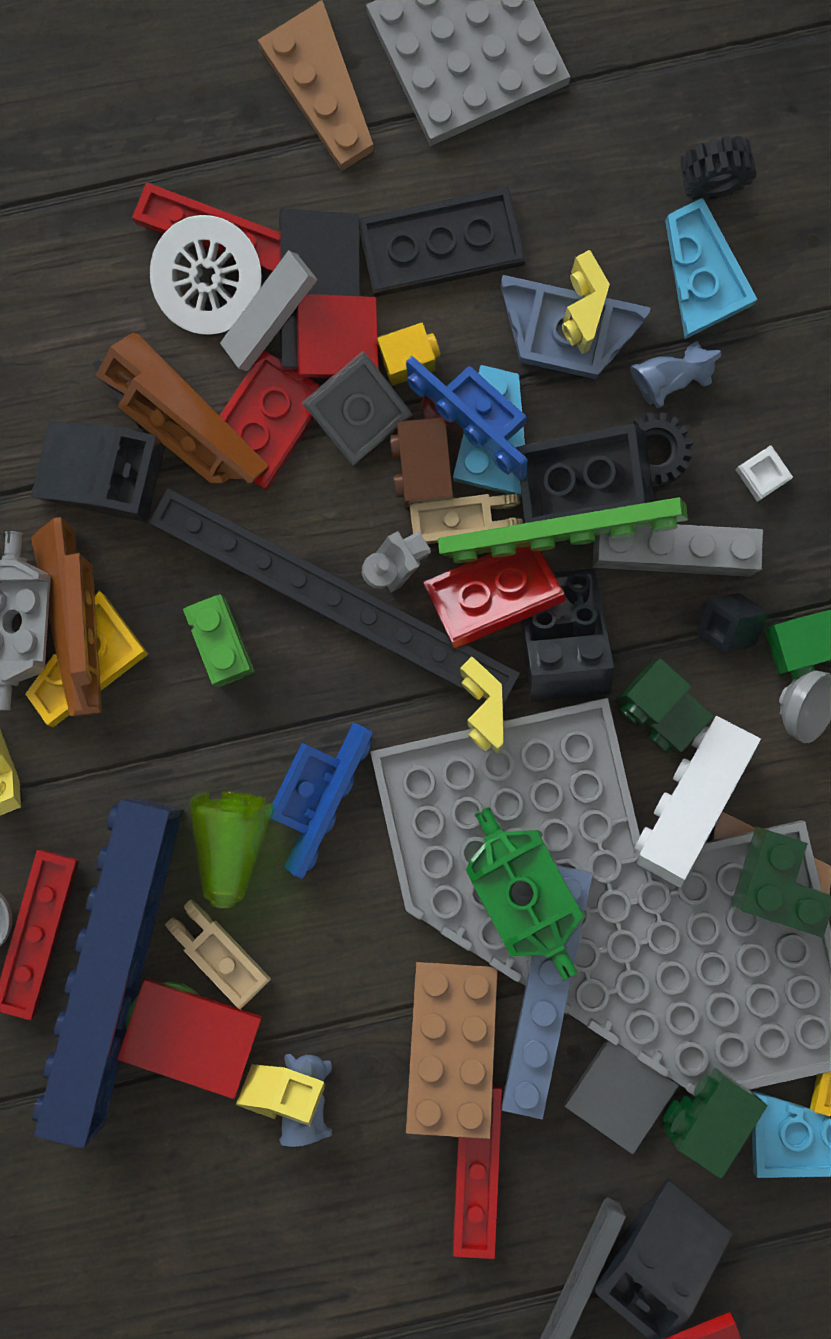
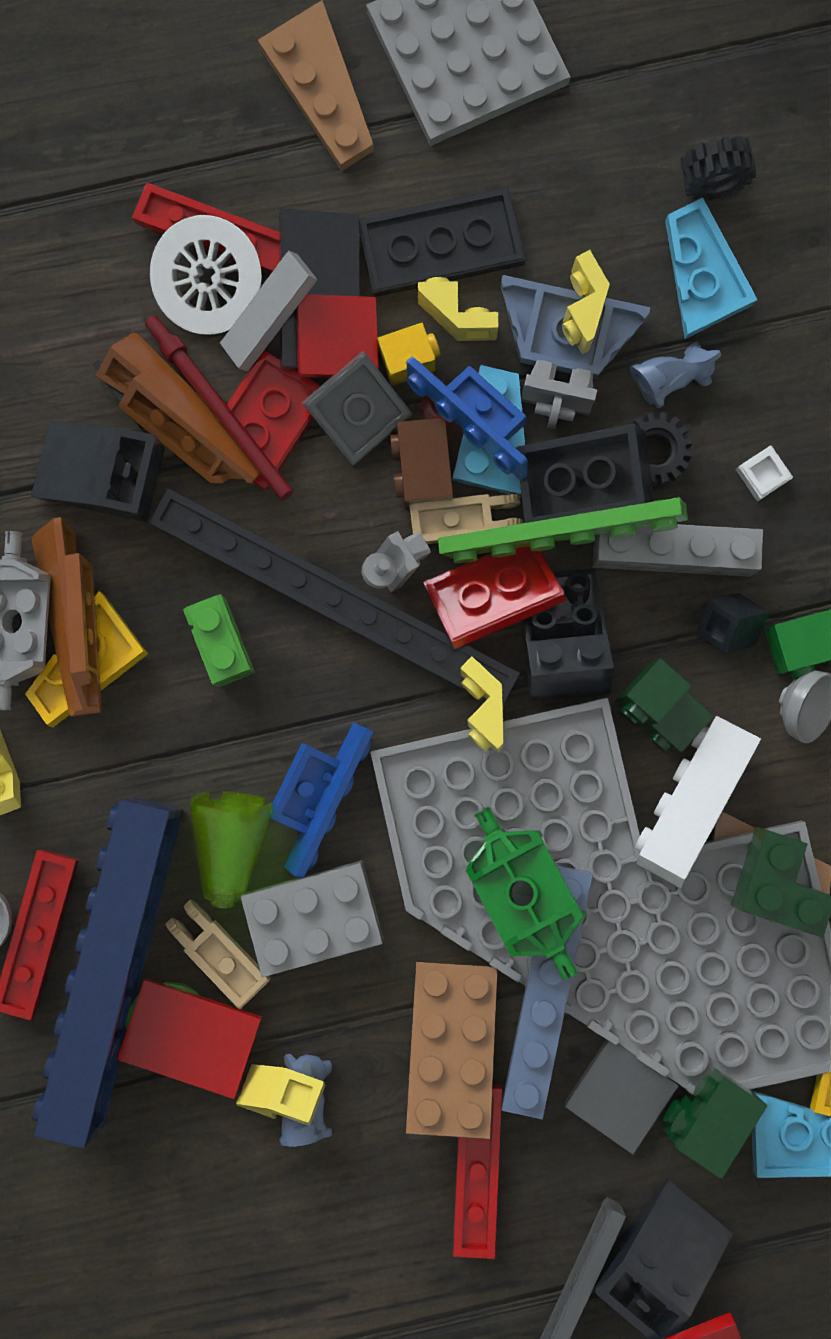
(176, 352): none -> dark red bar
(312, 918): none -> light grey brick
(440, 301): none -> light yellow slope
(559, 398): none -> light grey hips

